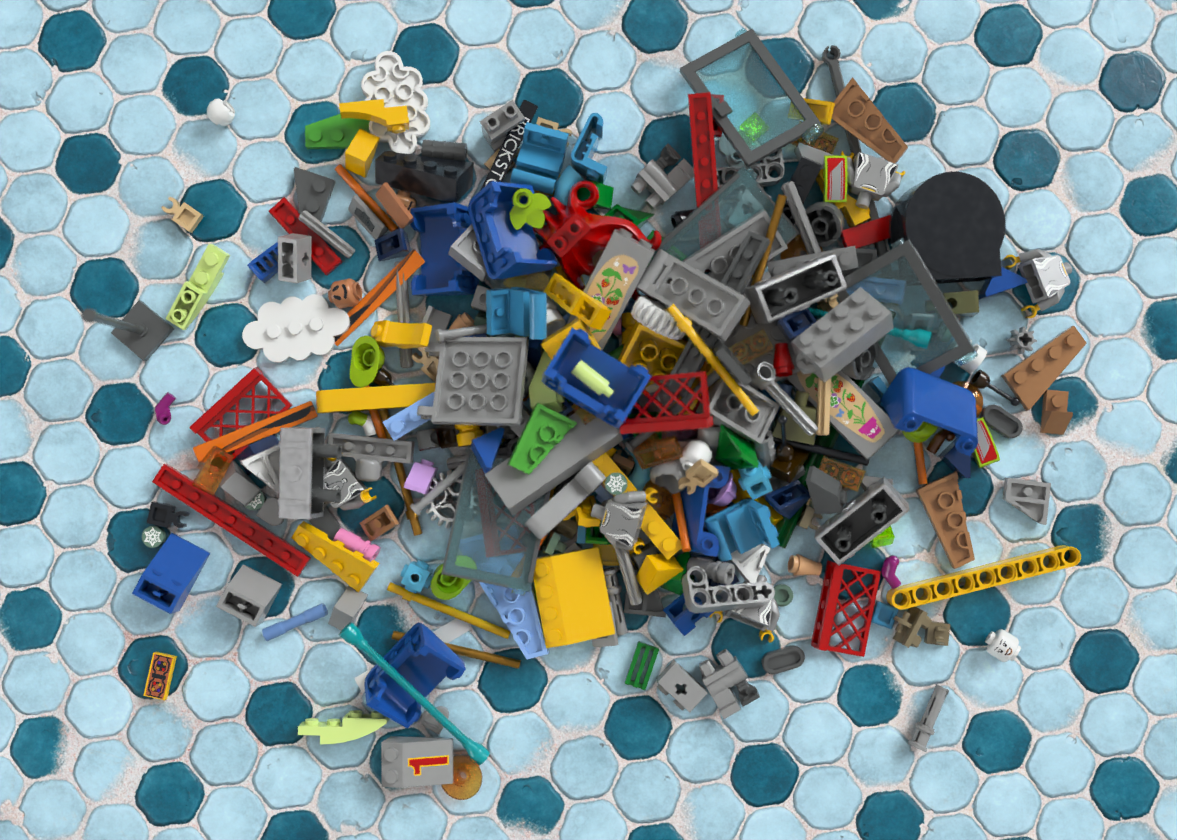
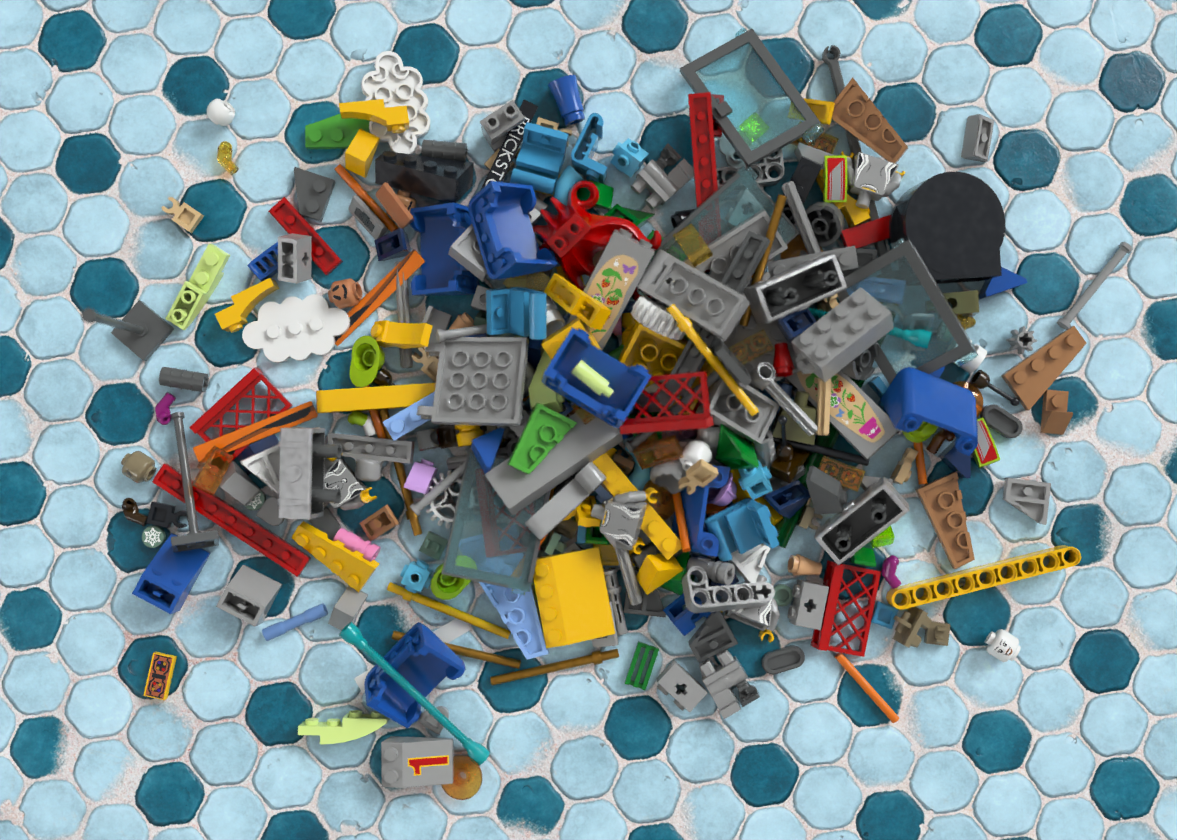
(132, 512): none -> dark brown arm
(138, 467): none -> dark tan head
(183, 379): none -> dark grey axle
(194, 539): none -> dark grey tile
(224, 157): none -> clear yellow arm
(235, 316): none -> yellow slope
(327, 234): light grey axle -> none
(433, 545): none -> sand green tile
(531, 211): lime plate -> none
(568, 99): none -> blue plant
(596, 657): none -> pearl gold bar
(616, 483): sand green tile -> none
(628, 157): none -> medium azure brick
(693, 245): none -> clear yellow tile
(712, 637): none -> dark grey wing
(811, 615): none -> light grey brick
(864, 557): none -> green slope
(886, 709): none -> orange bar
(902, 470): none -> tan plate
(924, 728): light grey pin -> none
(967, 322): none -> clear yellow arm
(977, 138): none -> light grey slope
(1045, 277): light grey torso -> none
(1124, 248): none -> light grey bar

